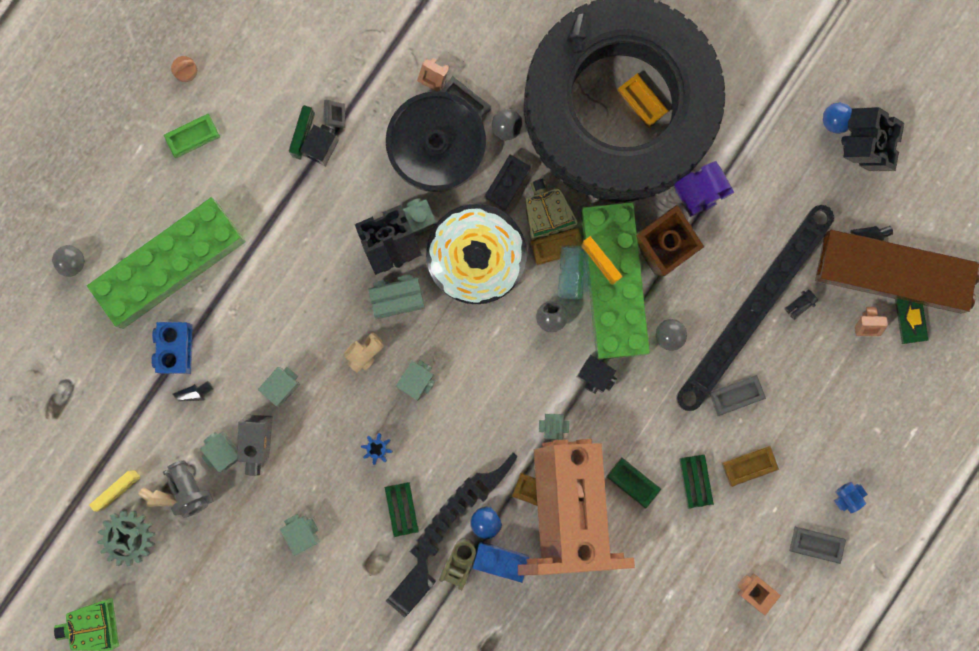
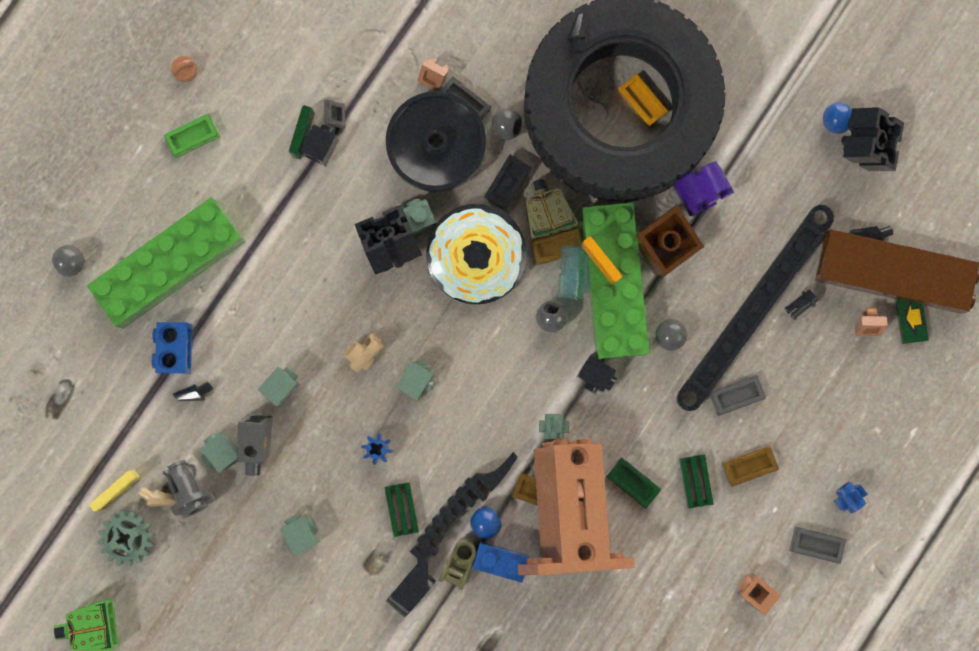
(396, 297): sand green brick -> none

